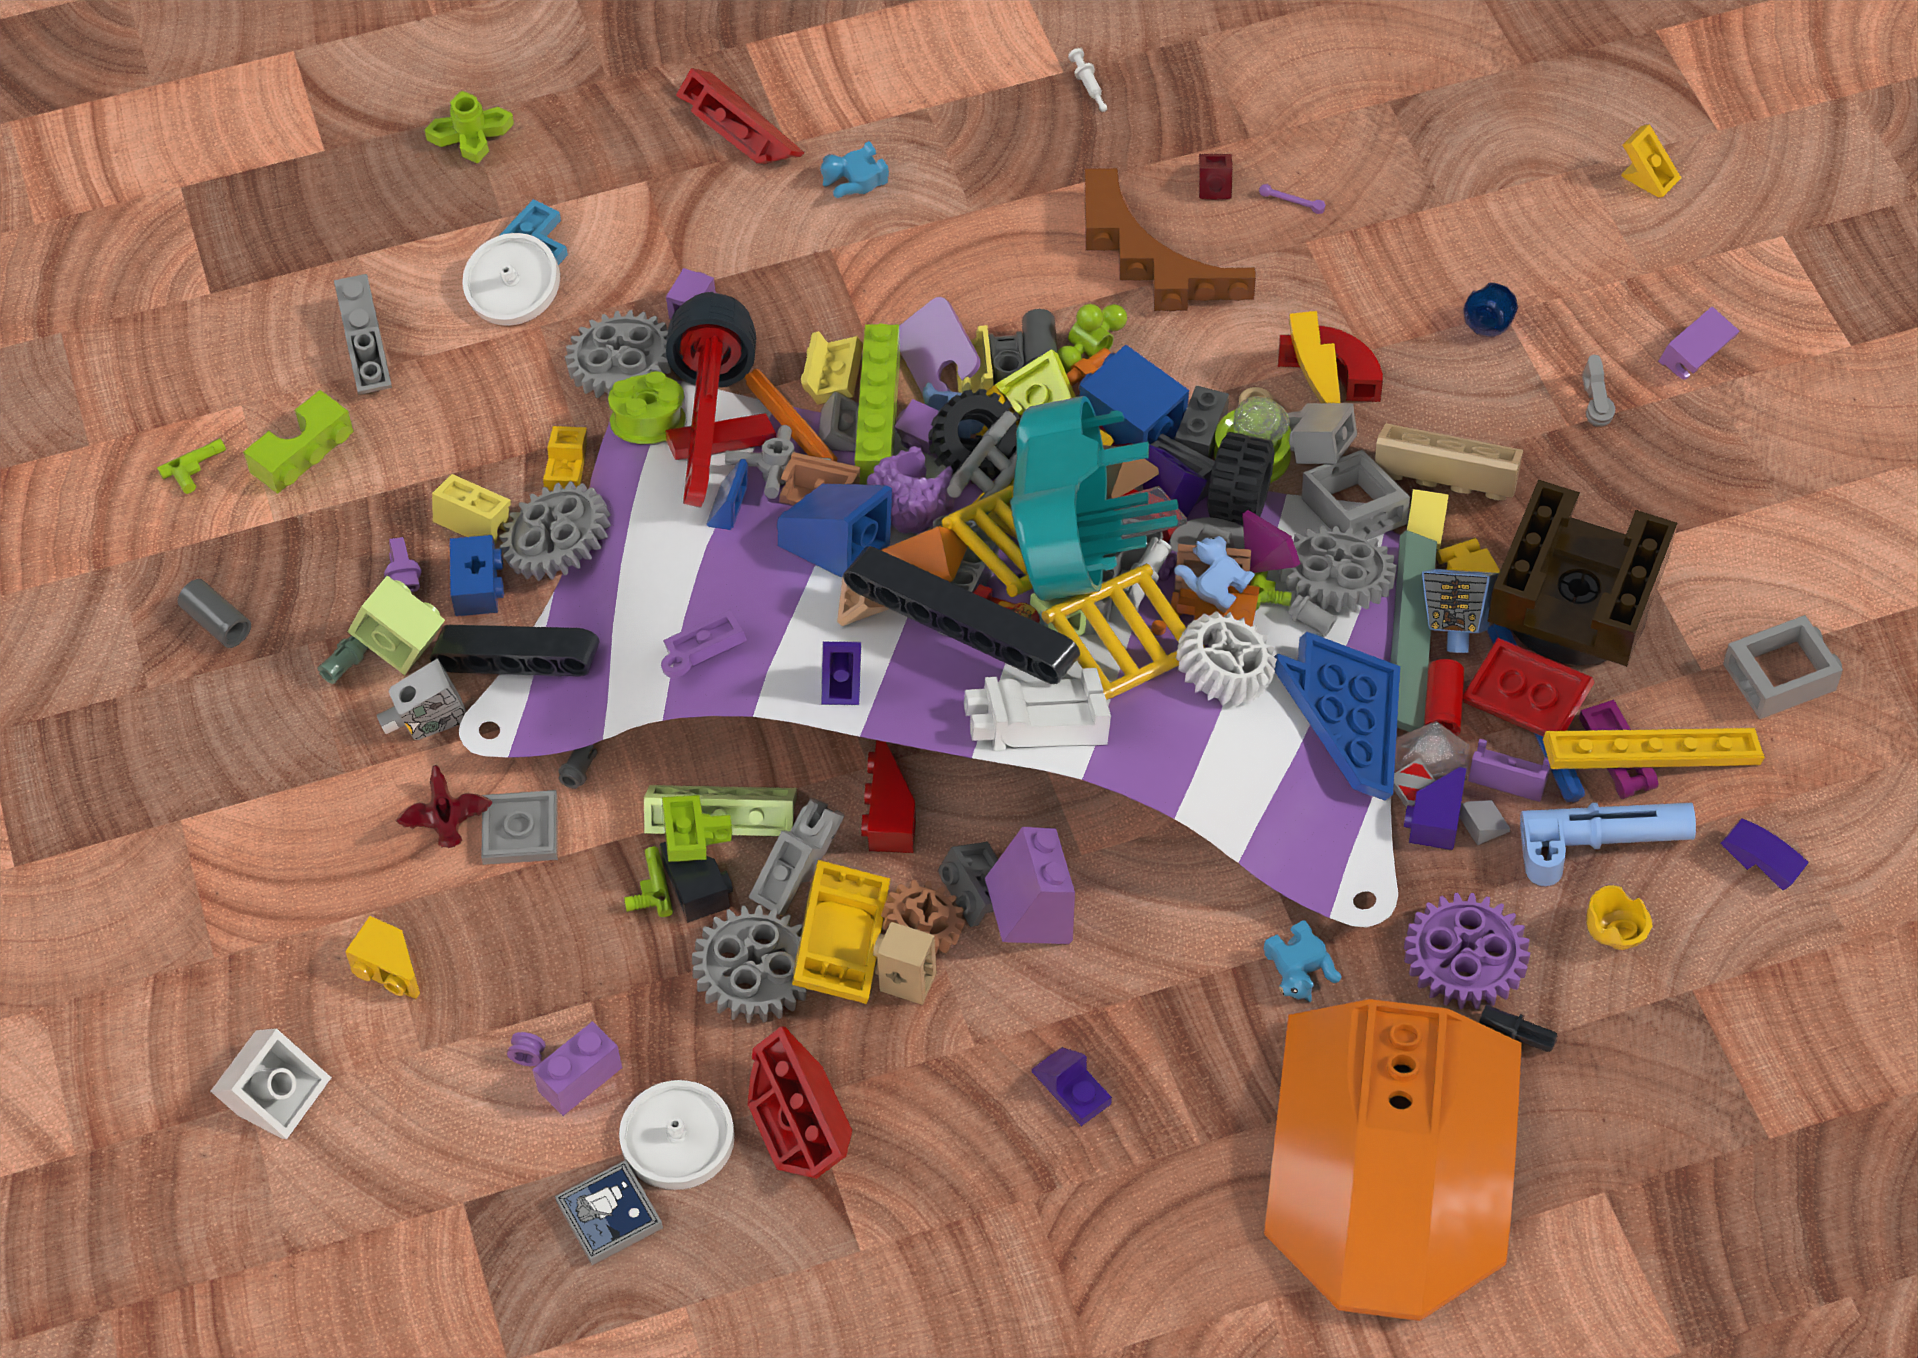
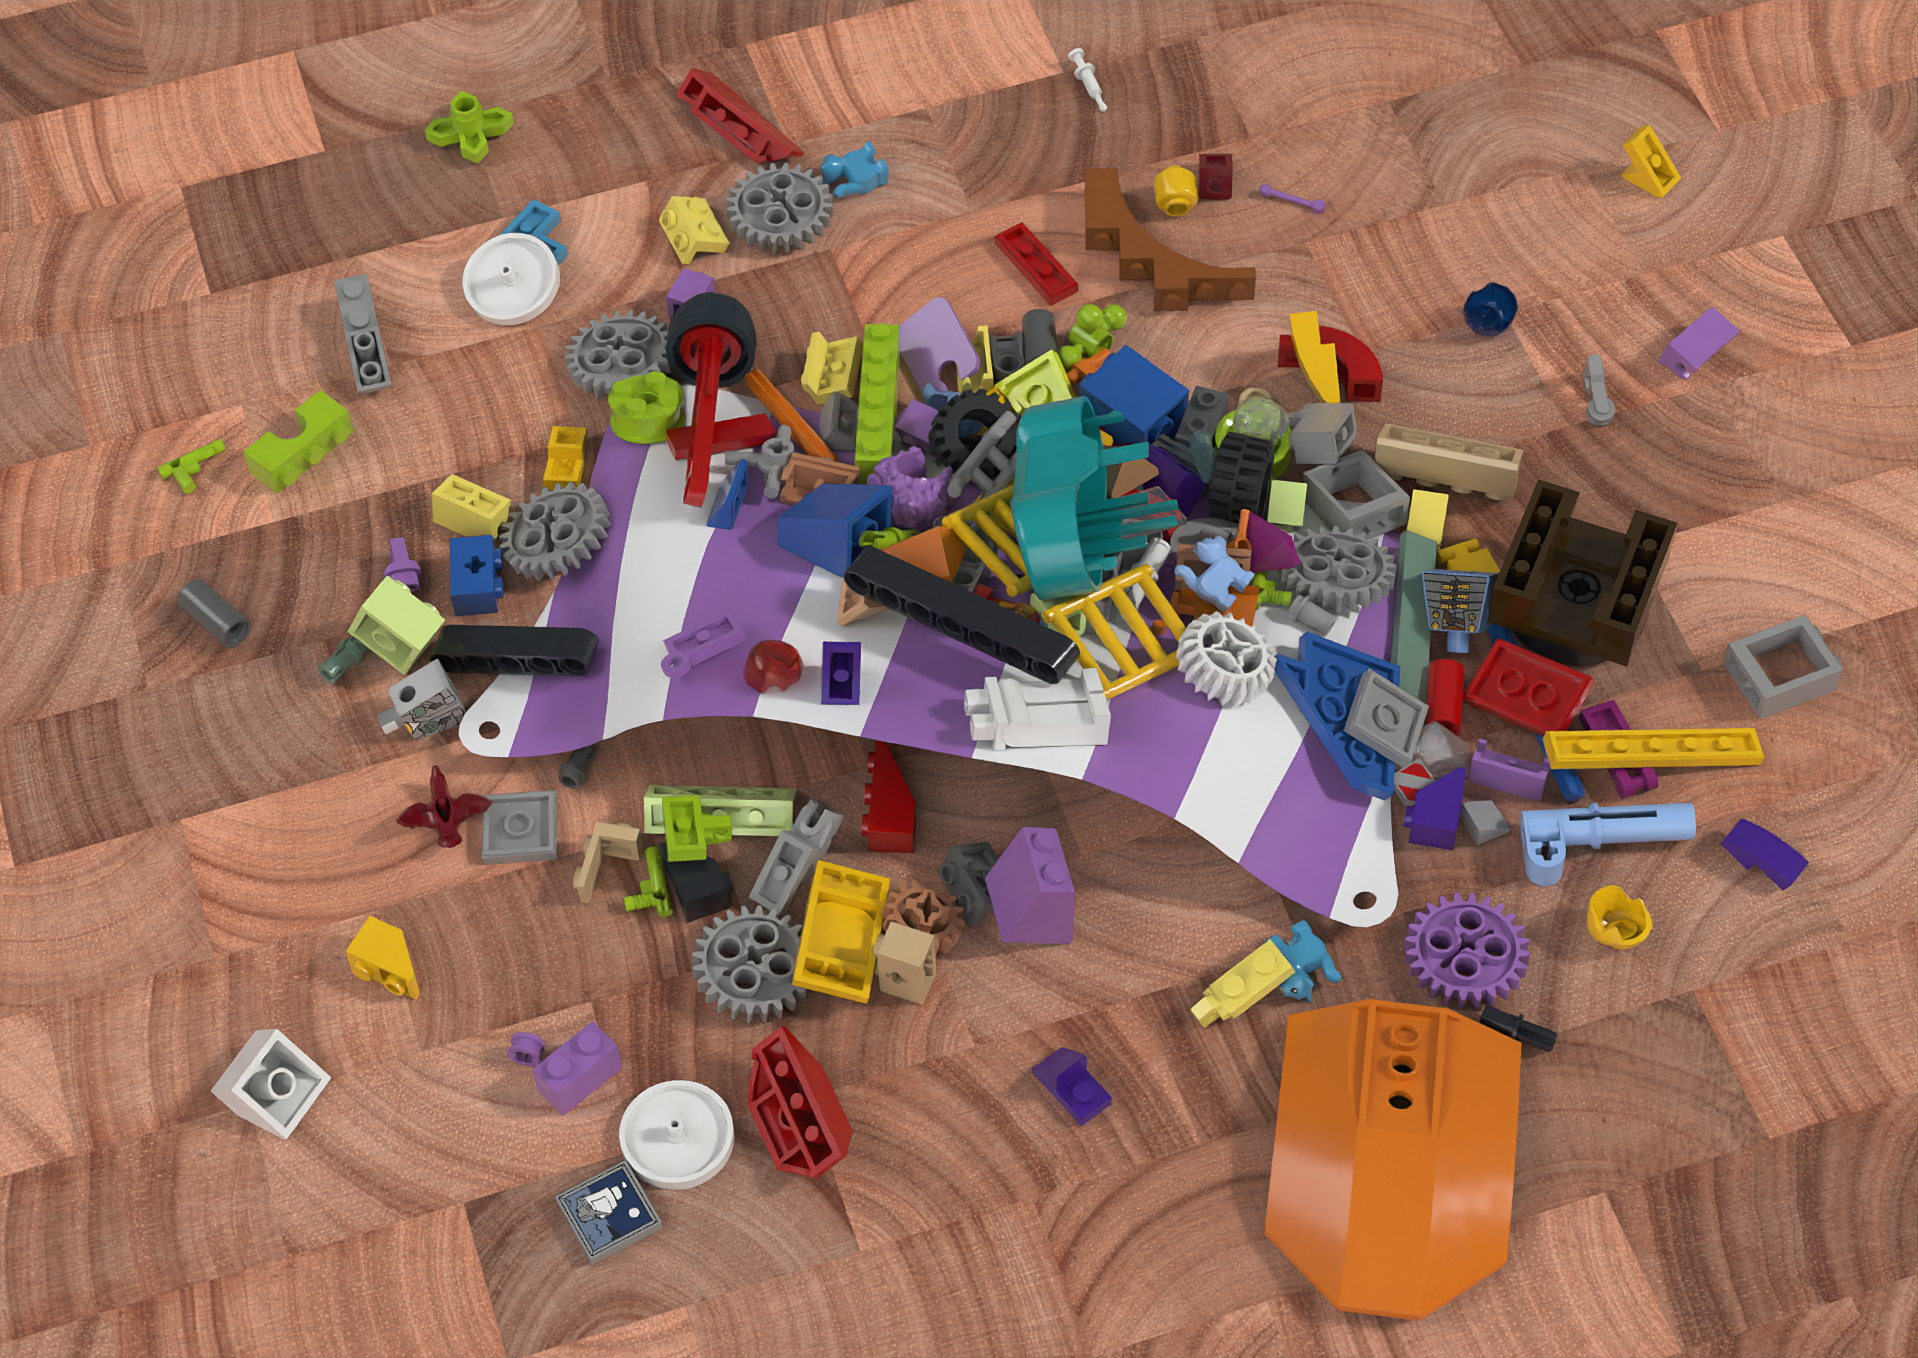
(610, 840): none -> tan bracket
(692, 227): none -> light yellow bracket
(772, 664): none -> clear red hair
(779, 207): none -> light grey gear
(885, 538): none -> lime pin
(1036, 264): none -> red tile
(1175, 191): none -> yellow head
(1202, 454): none -> clear light blue axle
(1240, 540): none -> orange hand
(1243, 985): none -> light yellow hinge
(1285, 504): none -> yellowish green brick
(1386, 718): none -> light grey tile

